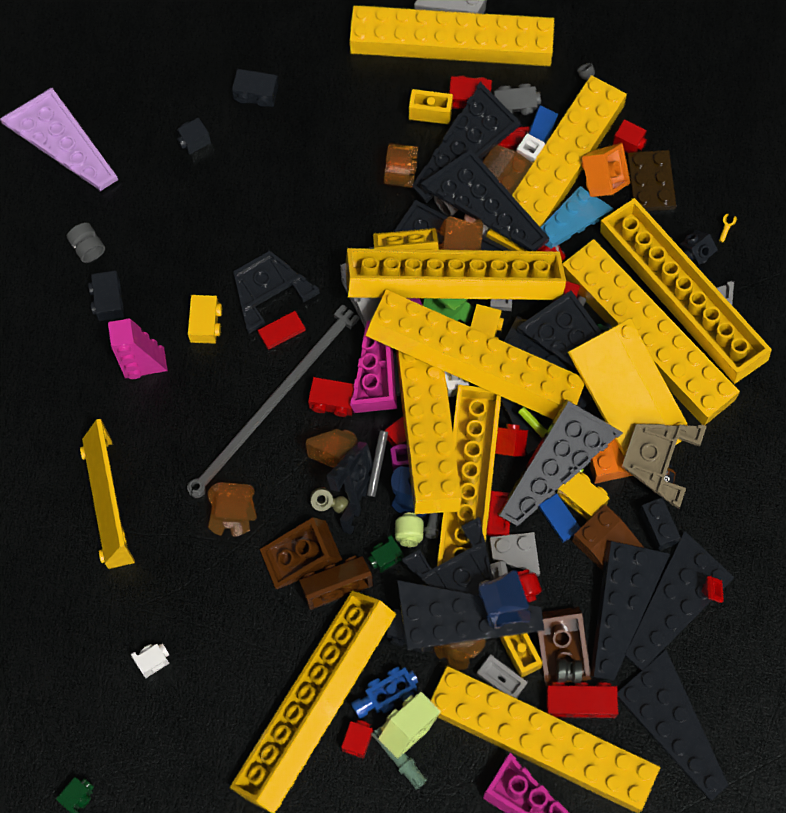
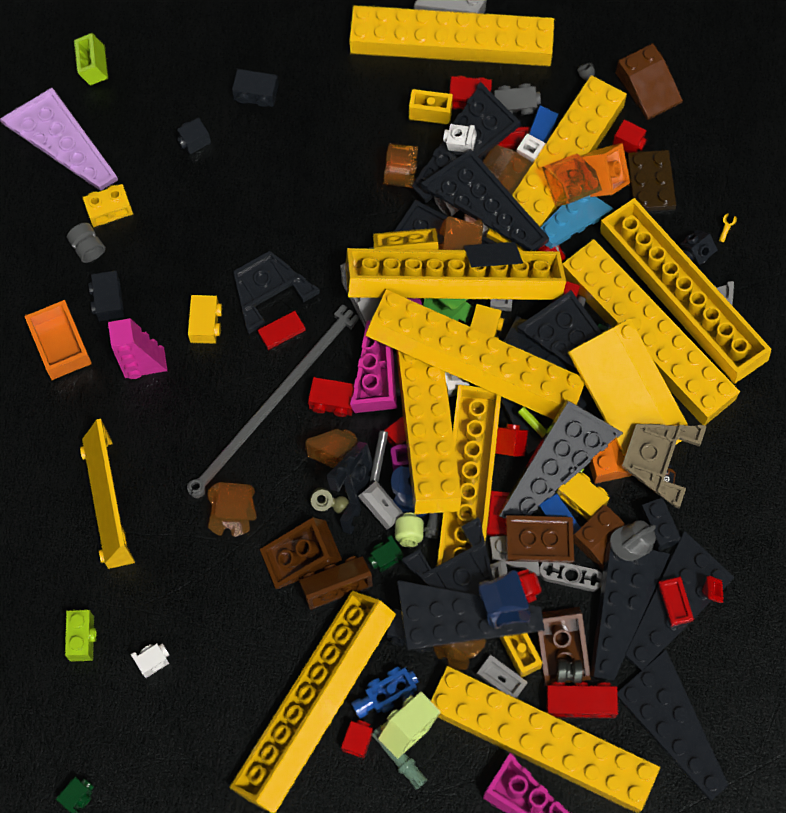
(58, 340): none -> orange piece
(80, 635): none -> lime brick
(91, 59): none -> lime brick
(107, 205): none -> yellow brick
(374, 497): none -> light grey piece
(464, 142): none -> white brick
(493, 254): none -> black sticker
(539, 539): none -> reddish brown plate
(571, 179): none -> clear orange slope
(575, 584): none -> light grey beam
(633, 540): none -> dark grey piece
(648, 81): none -> reddish brown slope
(675, 601): none -> red tile

